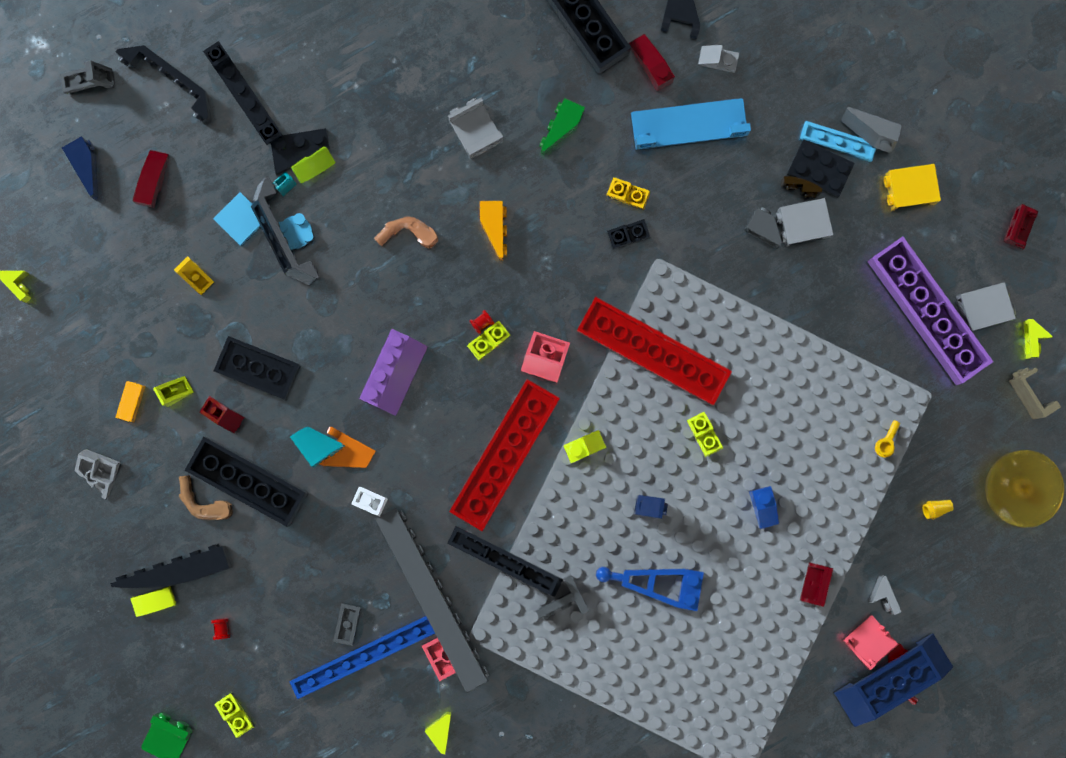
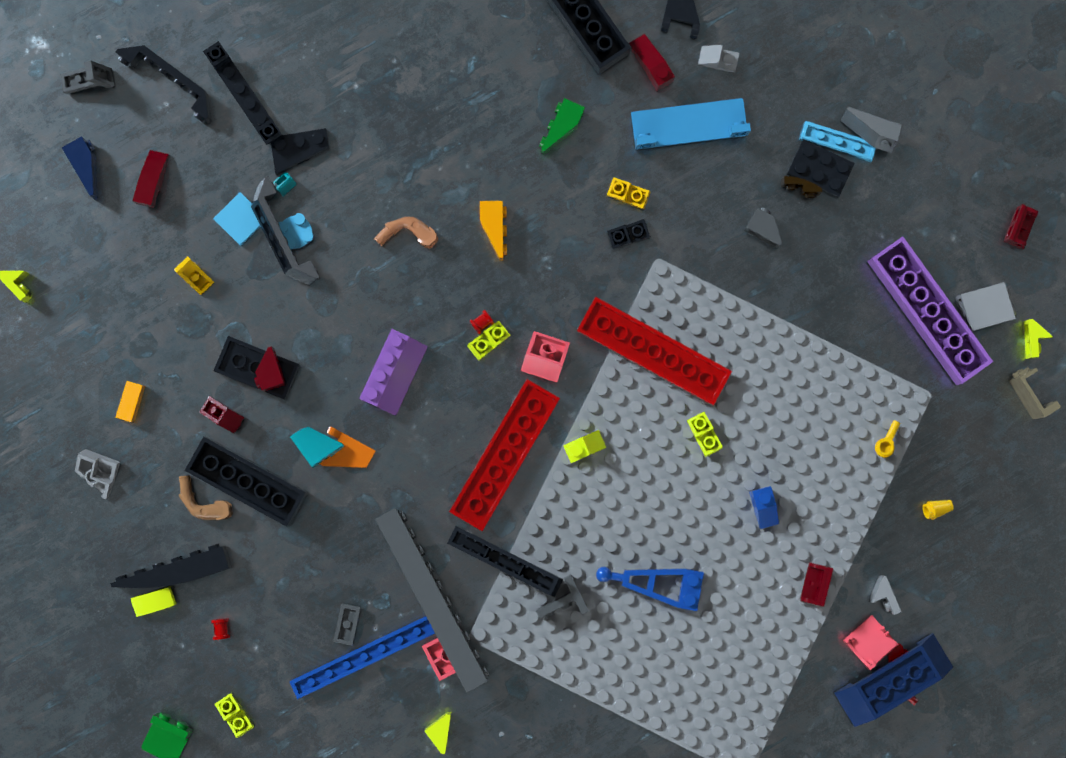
(173, 391): neon yellow slope -> none
(269, 372): none -> dark red slope
(313, 165): lime slope -> none
(369, 501): white slope -> none
(474, 127): light grey panel -> none
(650, 506): dark blue slope -> none
(804, 222): light grey panel -> none
(912, 186): yellow panel -> none
(1024, 488): clear yellow dish -> none

